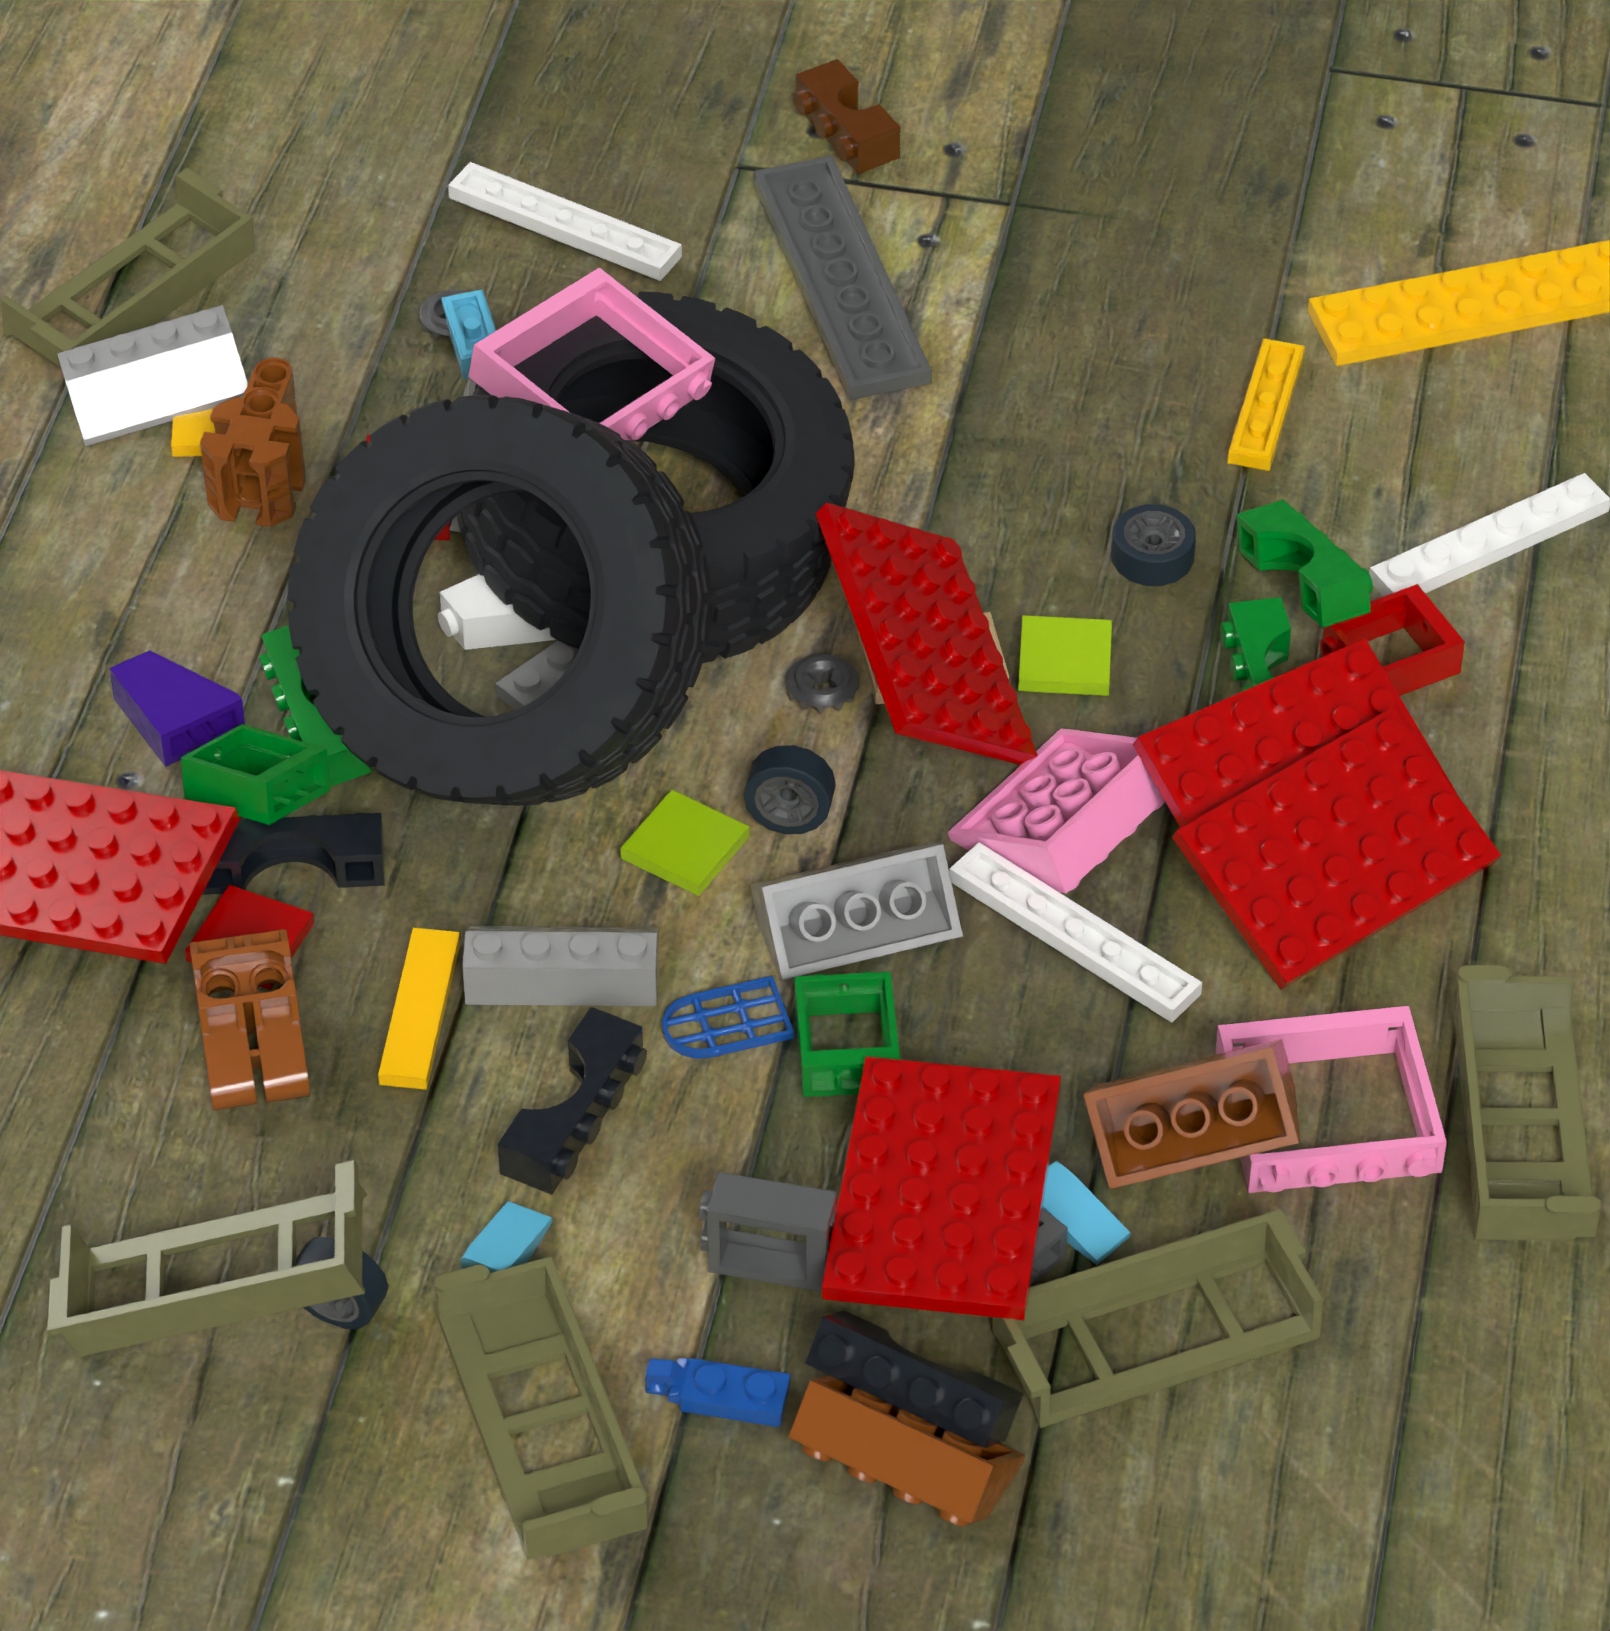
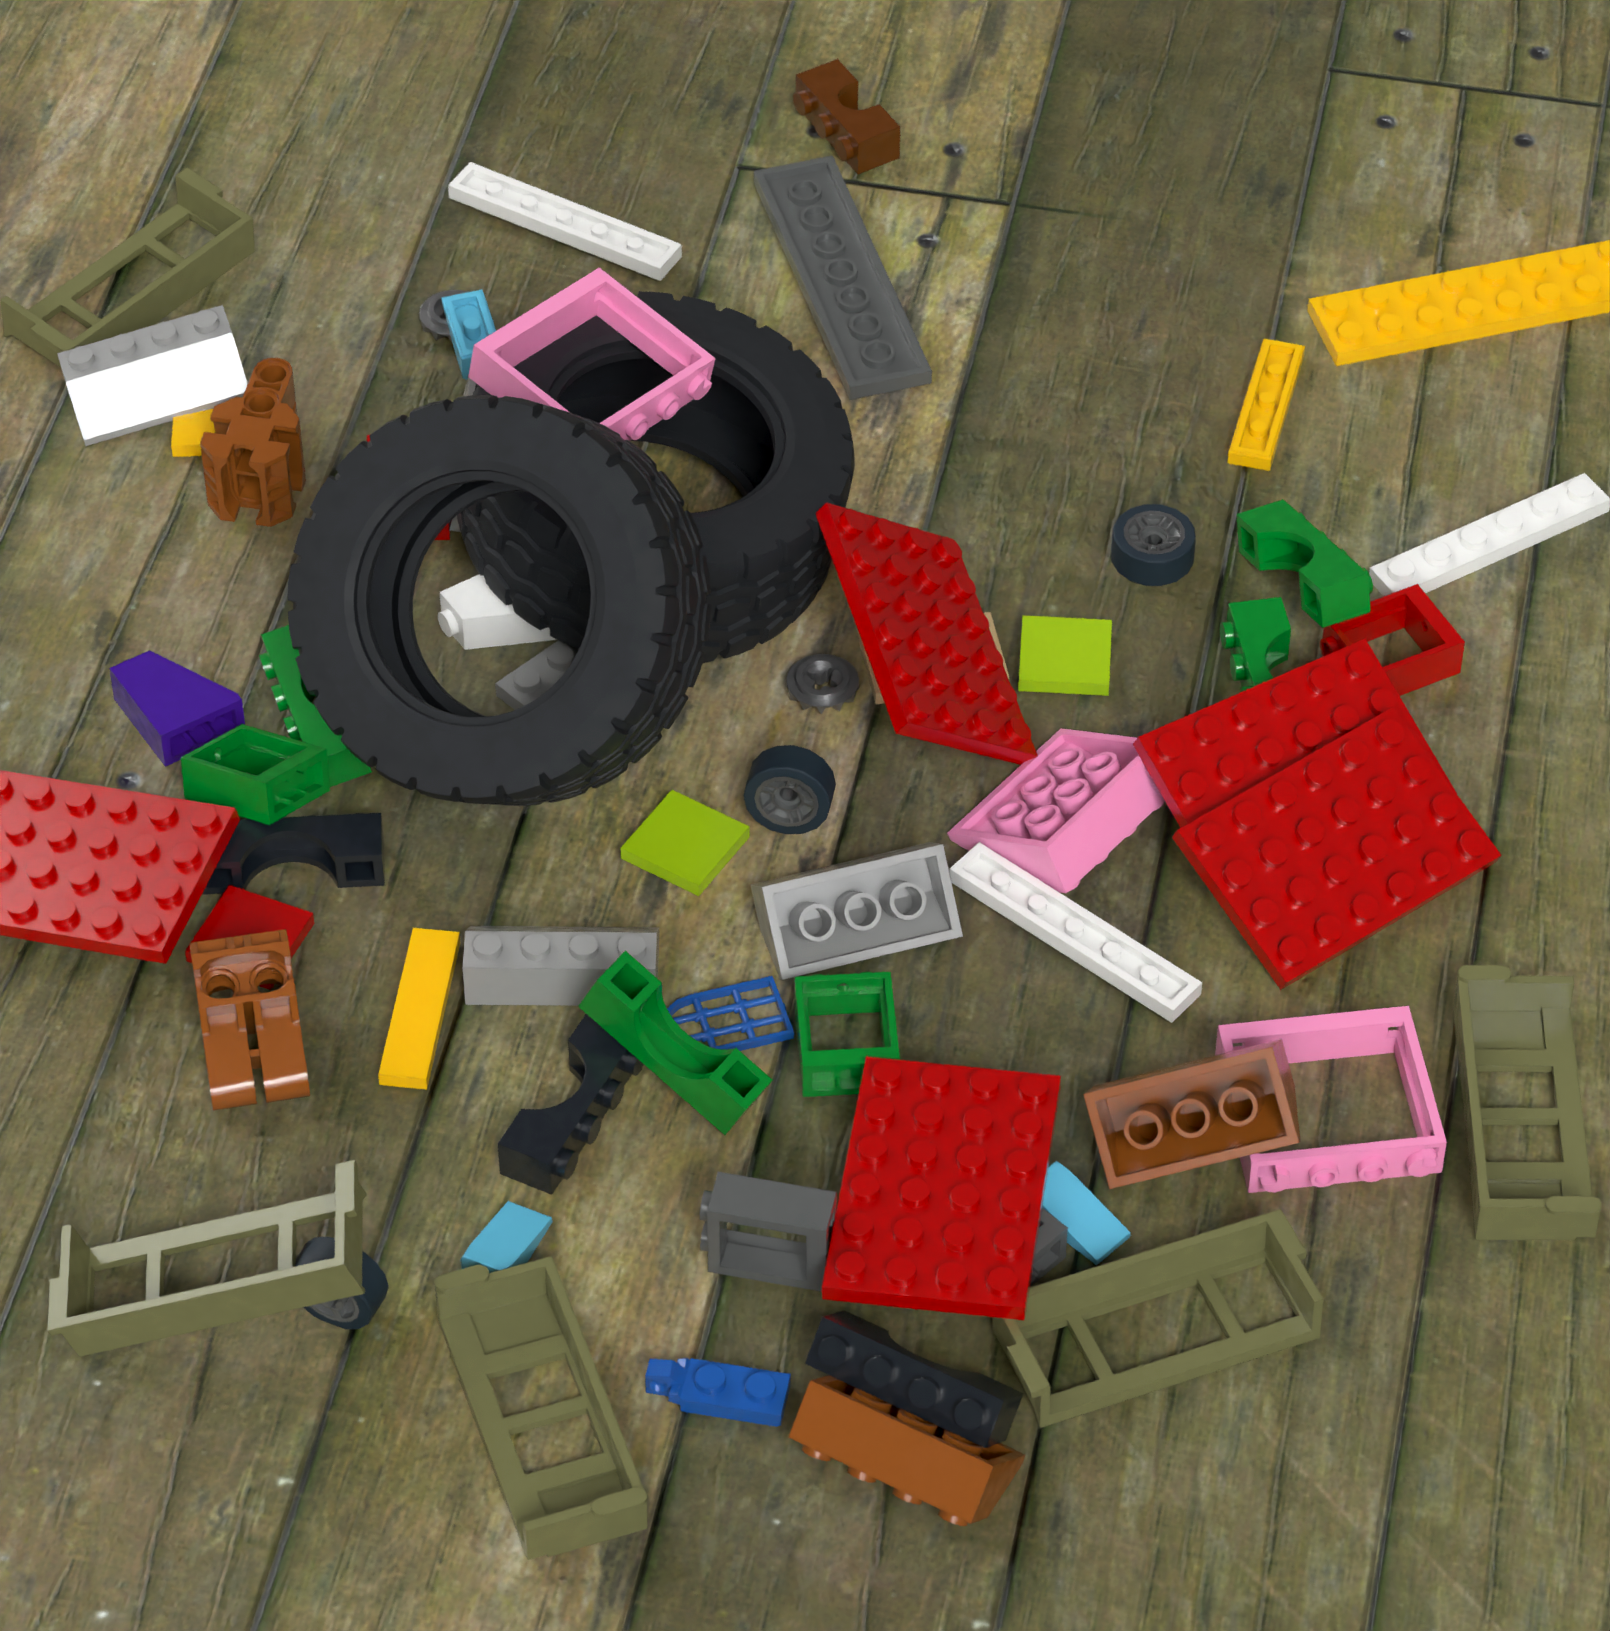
(632, 1010): none -> green arch

